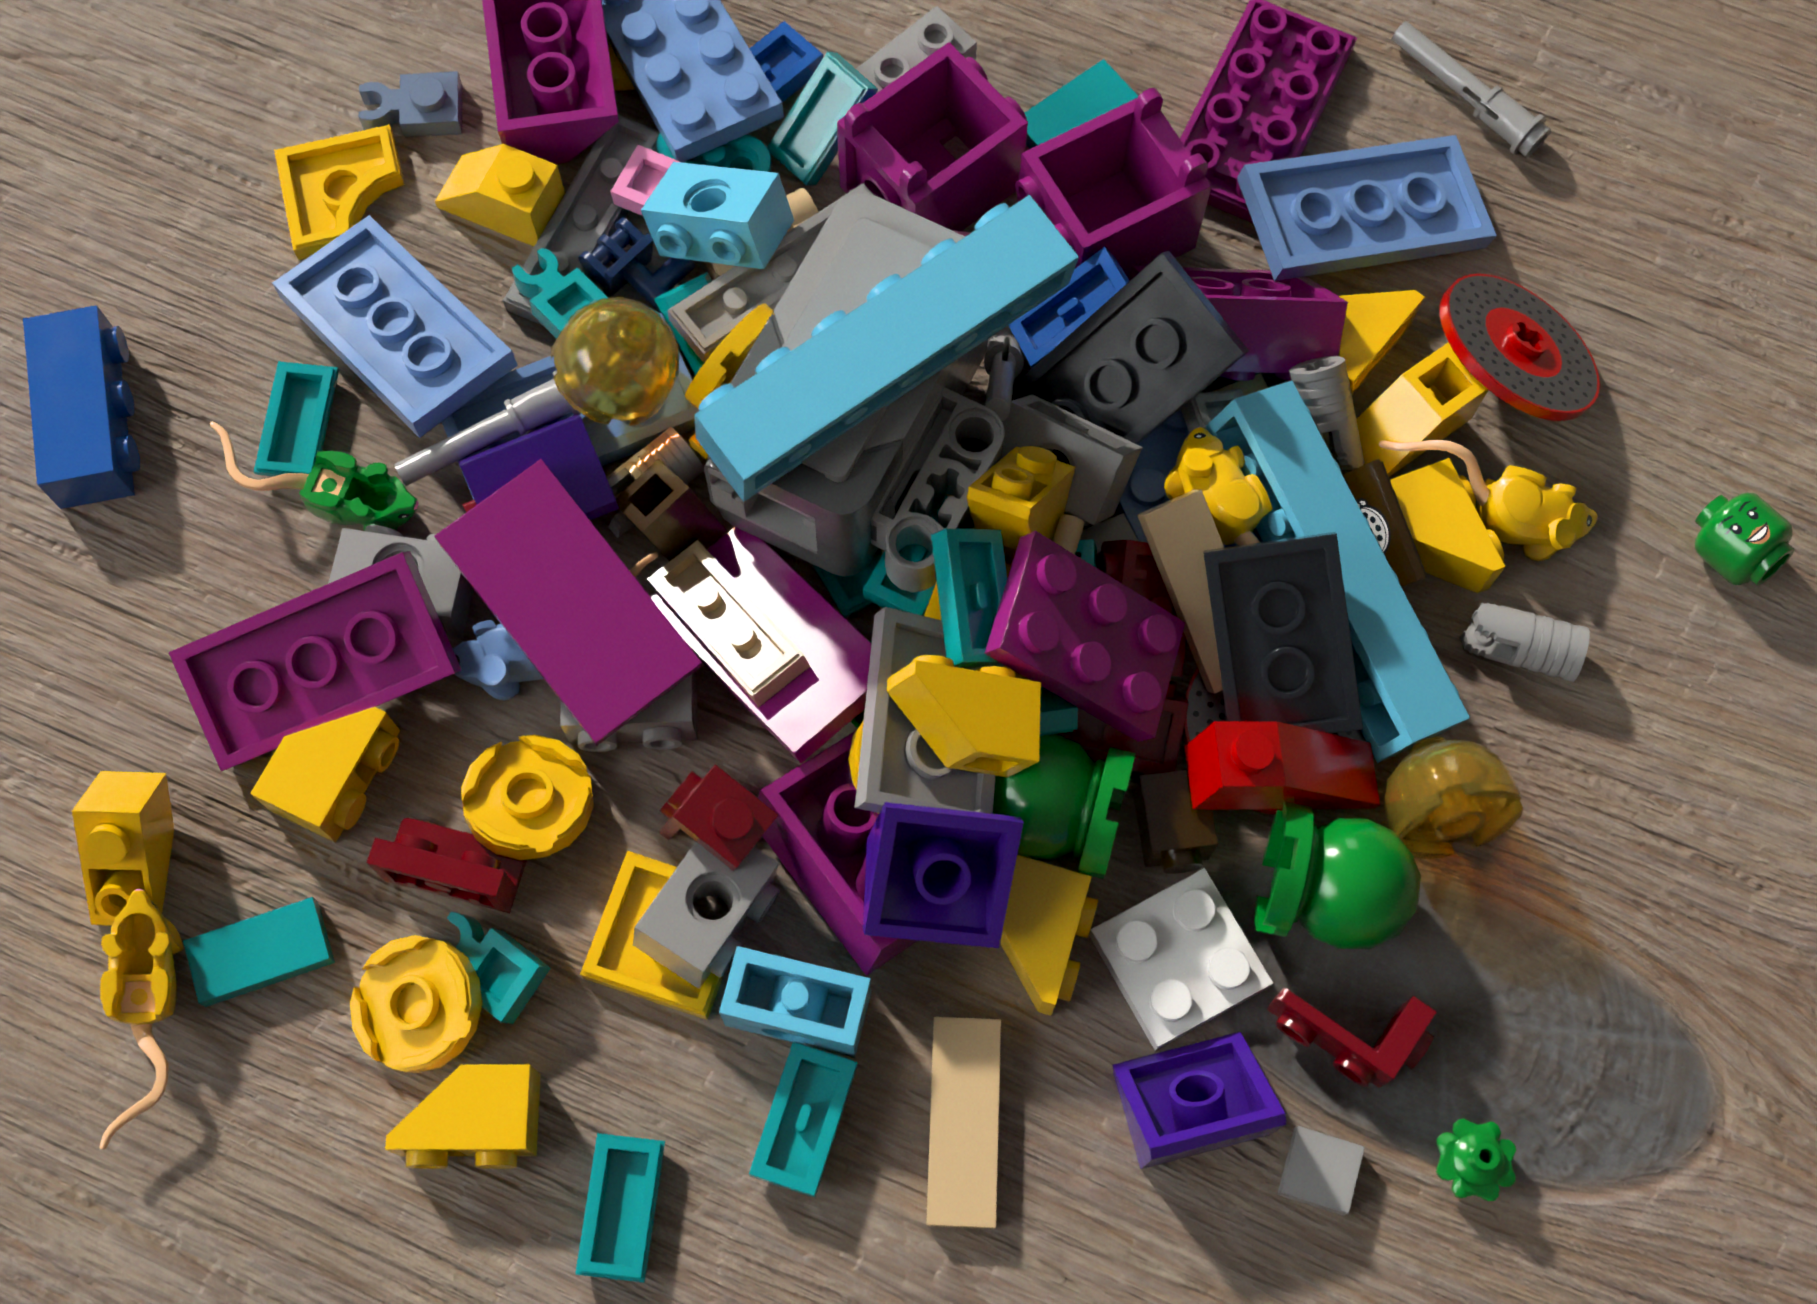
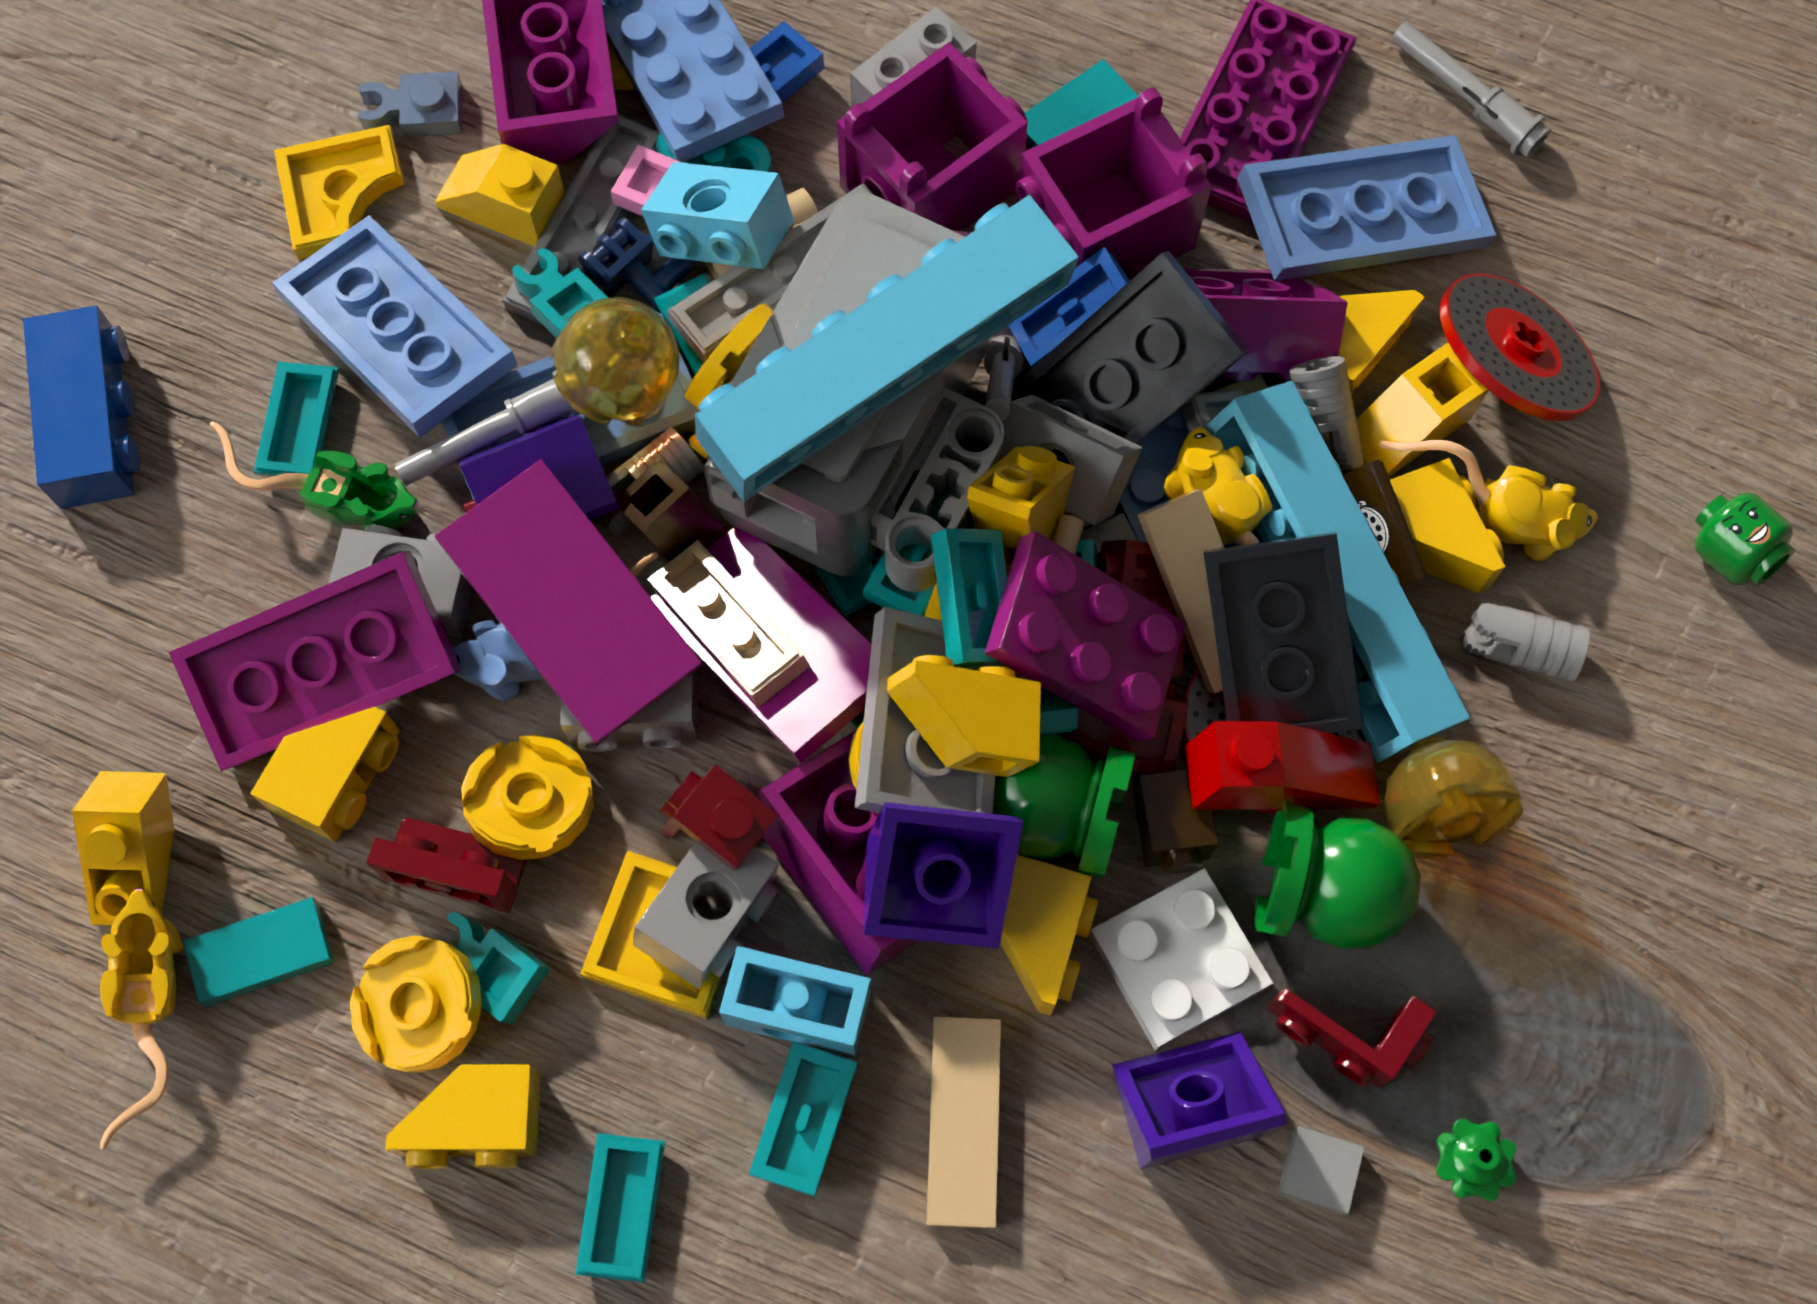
(809, 132): teal tile -> none

